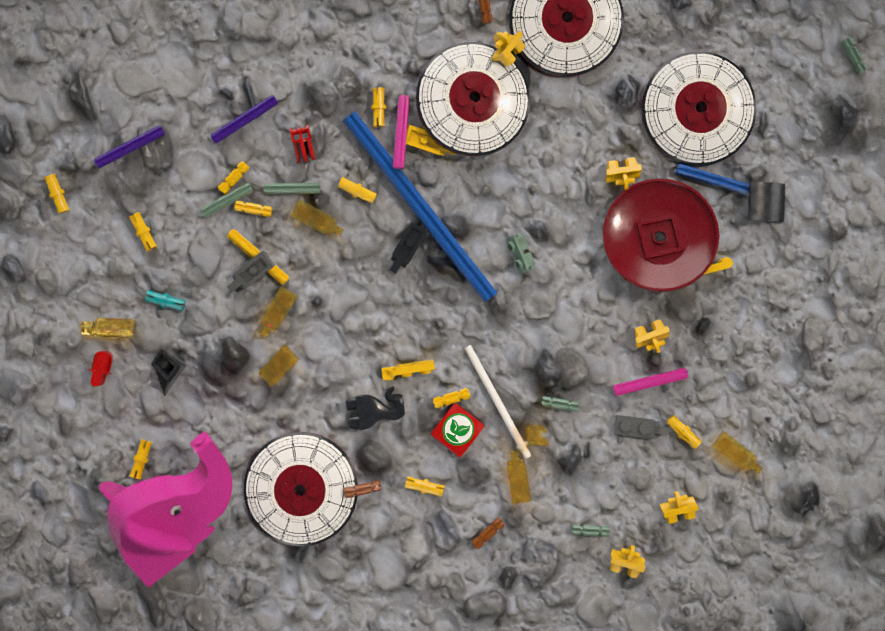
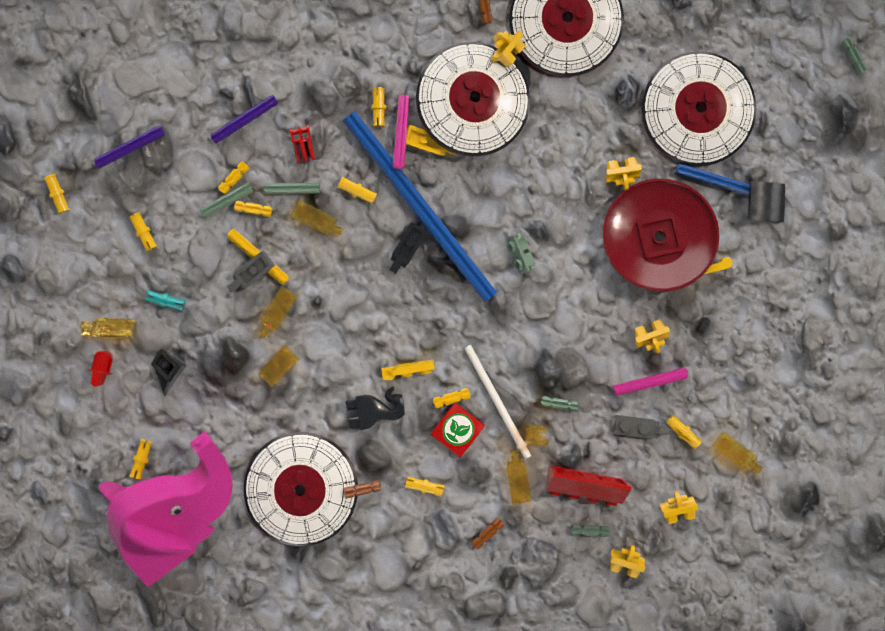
(587, 485): none -> red slope

